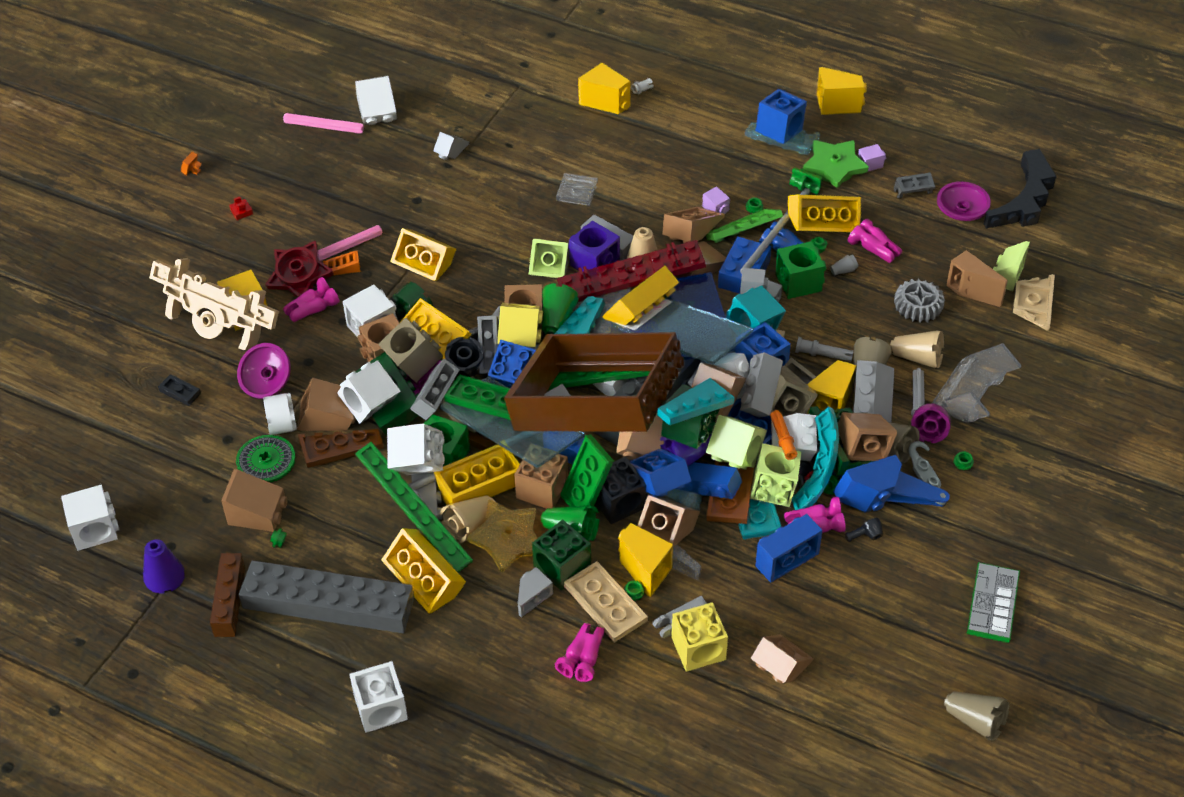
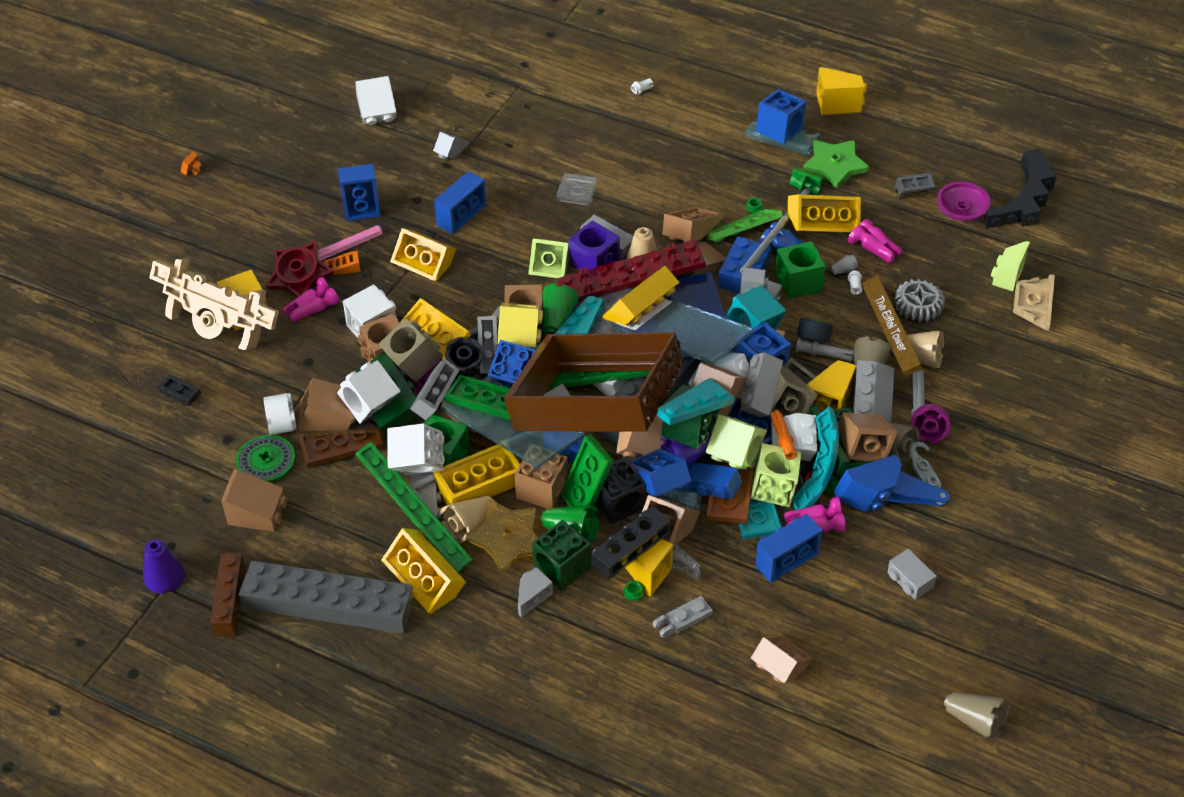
(90, 517): white brick -> none
(240, 208): red tile -> none
(257, 364): magenta dish -> none
(278, 538): green plate -> none
(323, 123): bright pink axle -> none
(359, 192): none -> blue brick
(378, 696): white brick -> none
(407, 297): dark green brick -> none
(460, 202): none -> blue brick
(583, 649): dark pink piece -> none
(604, 90): yellow slope -> none
(605, 601): tan plate -> none
(619, 553): none -> black brick
(699, 636): light yellow brick -> none
(716, 201): lavender brick -> none
(814, 330): none -> black wheel
(820, 243): green plate -> none
(855, 282): none -> white pin
(871, 528): black bar -> none
(872, 156): lavender brick -> none
(891, 326): none -> pearl gold tile
(911, 574): none -> light grey brick
(963, 460): green plate -> none
(971, 380): clear windscreen -> none
(976, 280): medium nougat slope -> none
(993, 602): tile -> none

